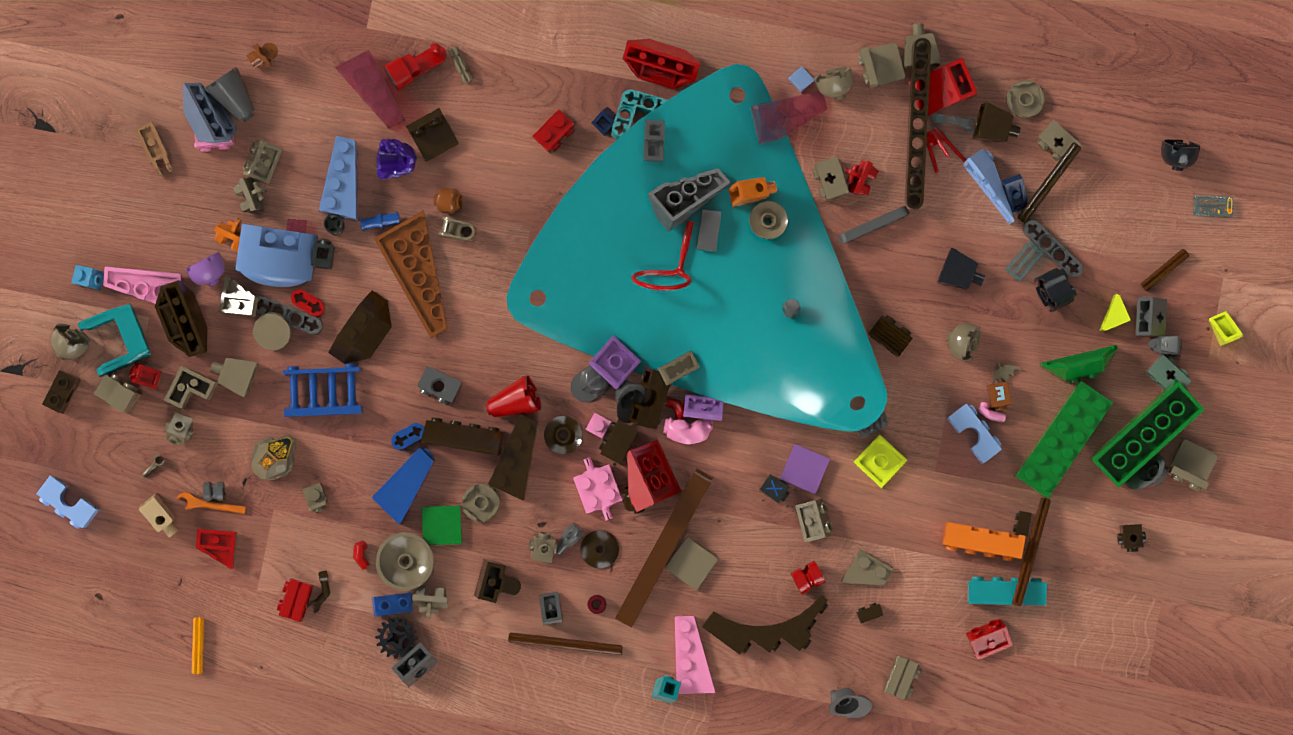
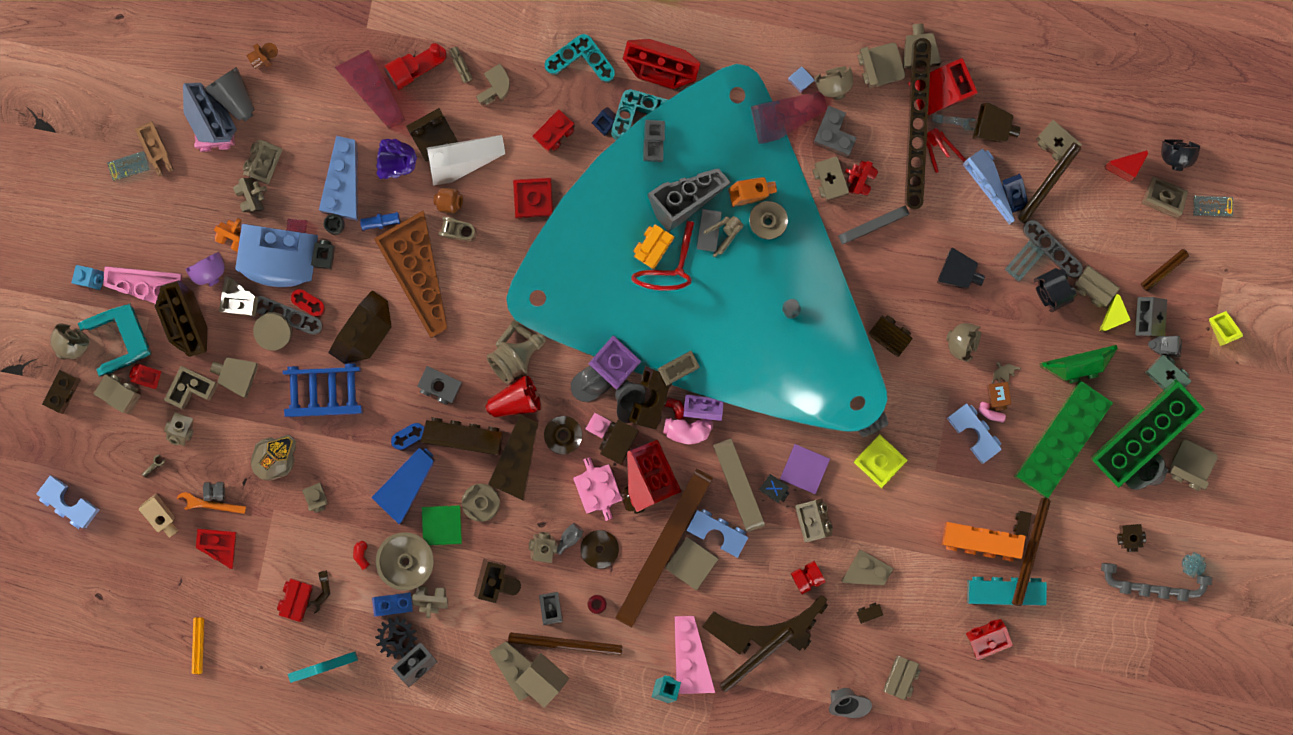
(128, 166): none -> clear light blue tile
(322, 667): none -> teal beam
(458, 159): none -> white wedge
(500, 86): none -> dark tan brick
(512, 359): none -> dark tan piece
(512, 665): none -> dark tan wedge
(533, 197): none -> red tile
(542, 680): none -> dark tan slope
(586, 53): none -> teal beam
(654, 246): none -> light orange brick
(731, 228): none -> dark tan plant
(733, 539): none -> medium blue arch
(739, 485): none -> dark tan beam
(757, 659): none -> dark brown axle
(829, 135): none -> dark grey brick
(1025, 99): dark tan tile -> none
(1096, 287): none -> dark tan brick
(1127, 166): none -> red slope
(1163, 591): none -> dark grey bar
(1165, 197): none -> dark tan slope
(1193, 564): none -> clear light blue gear

